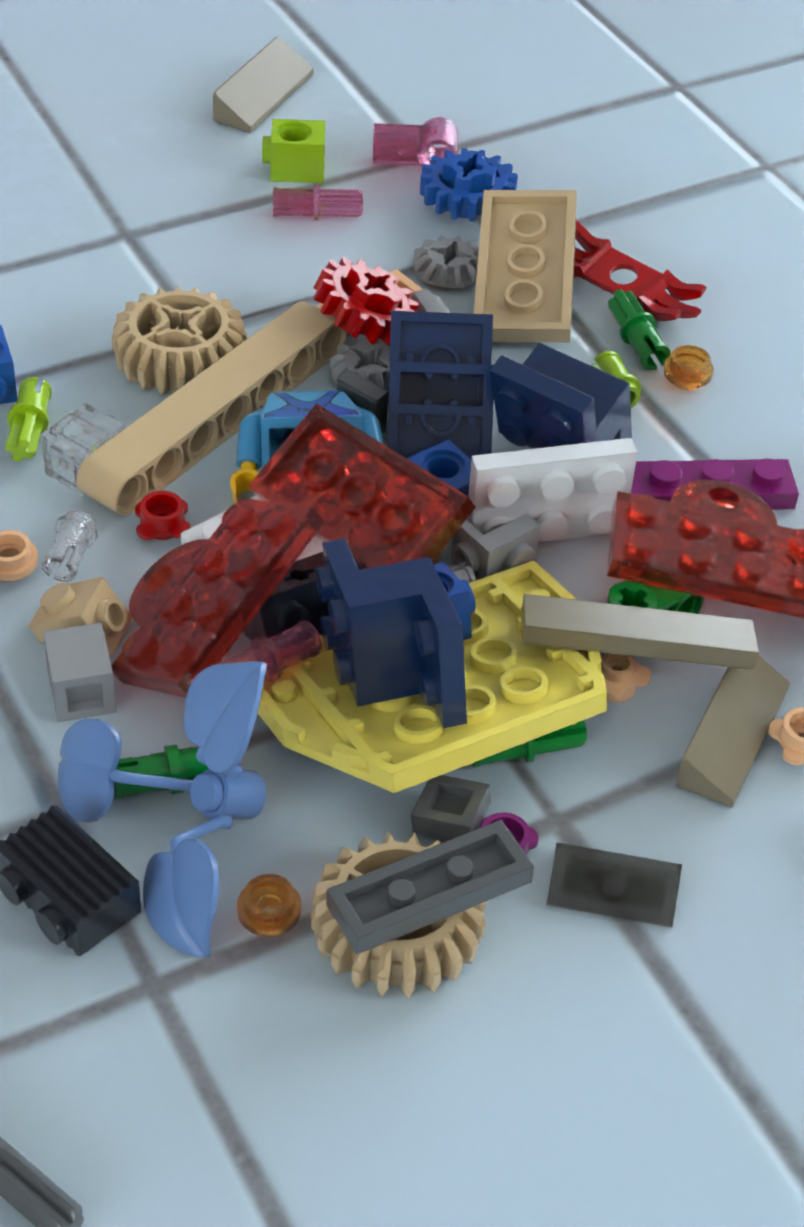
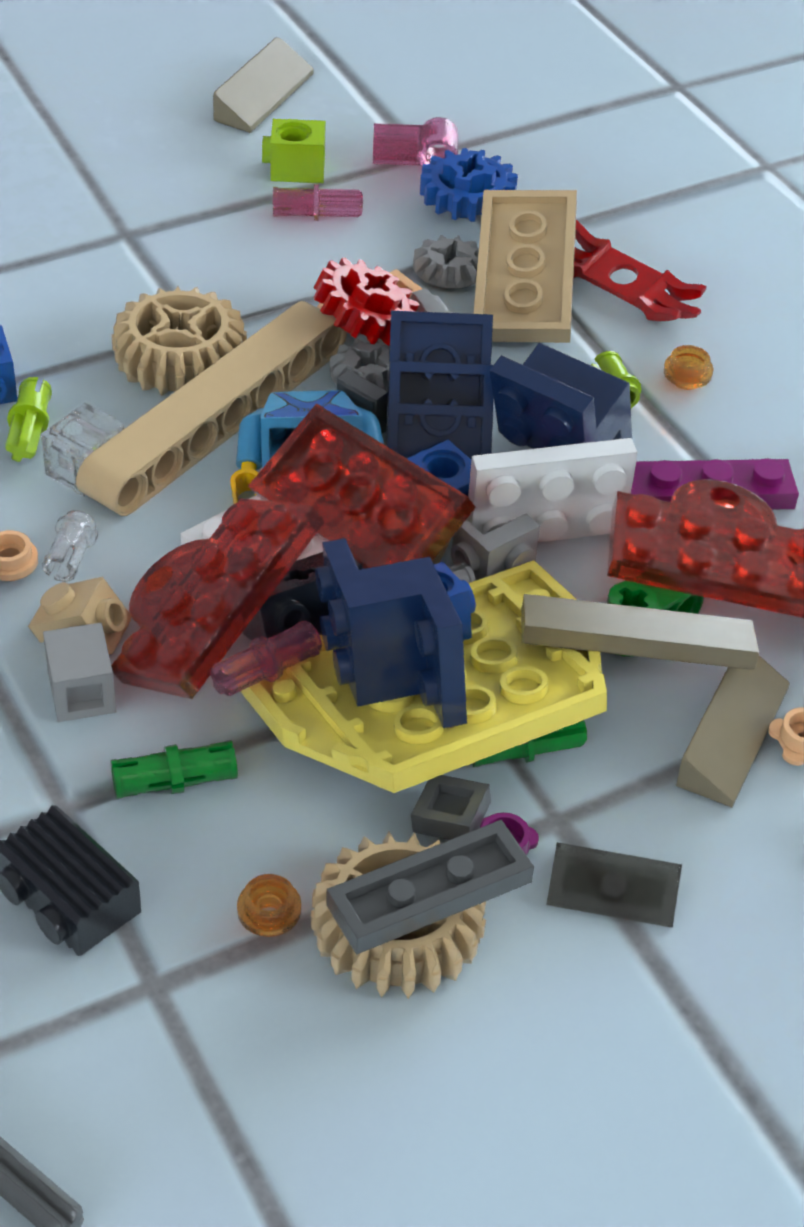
(161, 516): red plate -> none
(220, 719): medium blue plant -> none
(623, 676): light nougat plate -> none
(638, 329): green axle -> none

